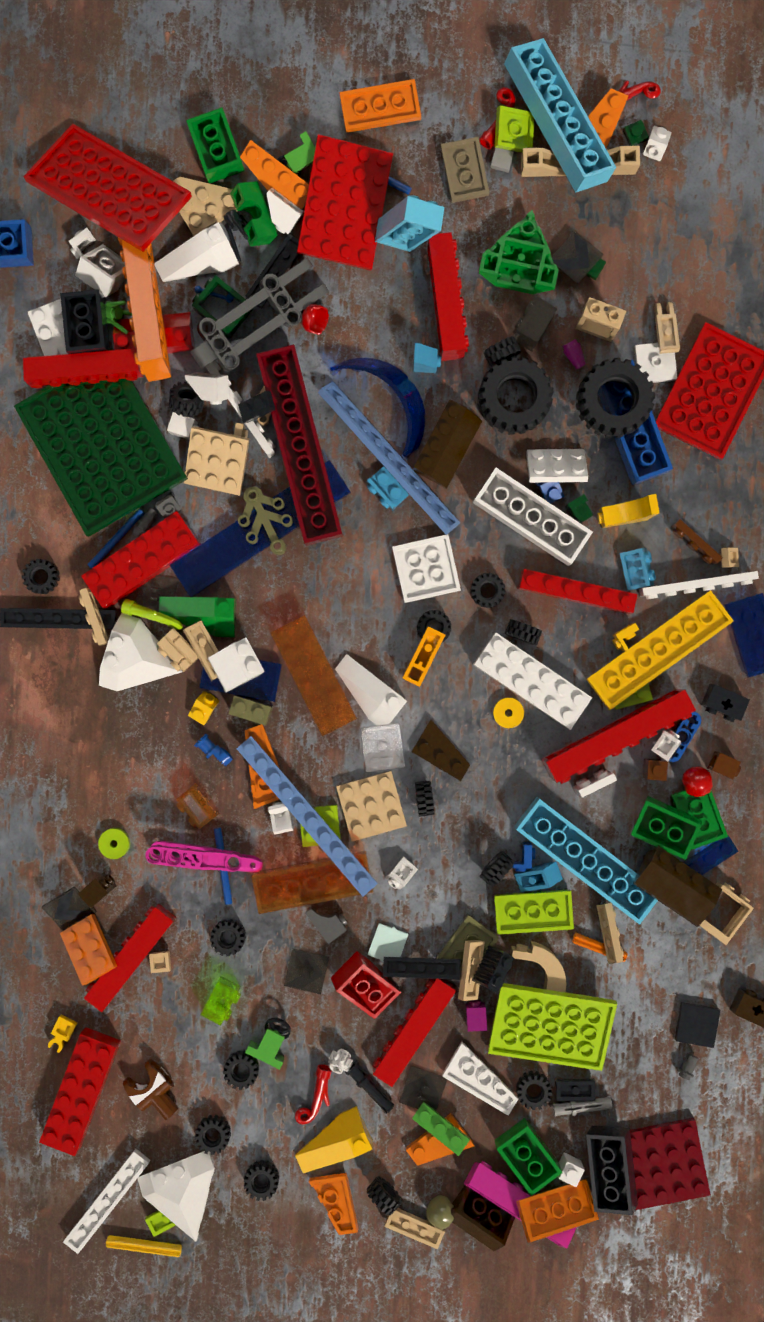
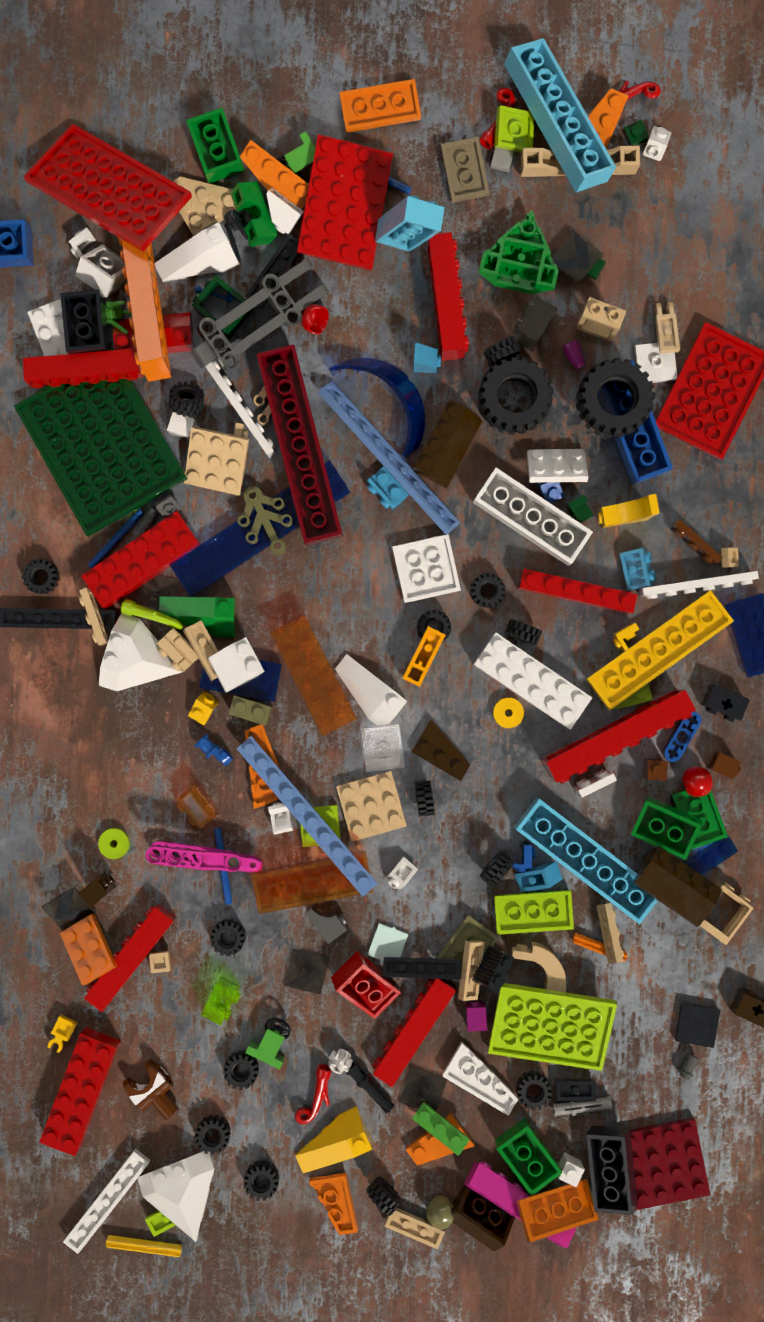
(209, 386): white slope -> none
(256, 407): black plate -> none
(666, 745): white bracket -> none

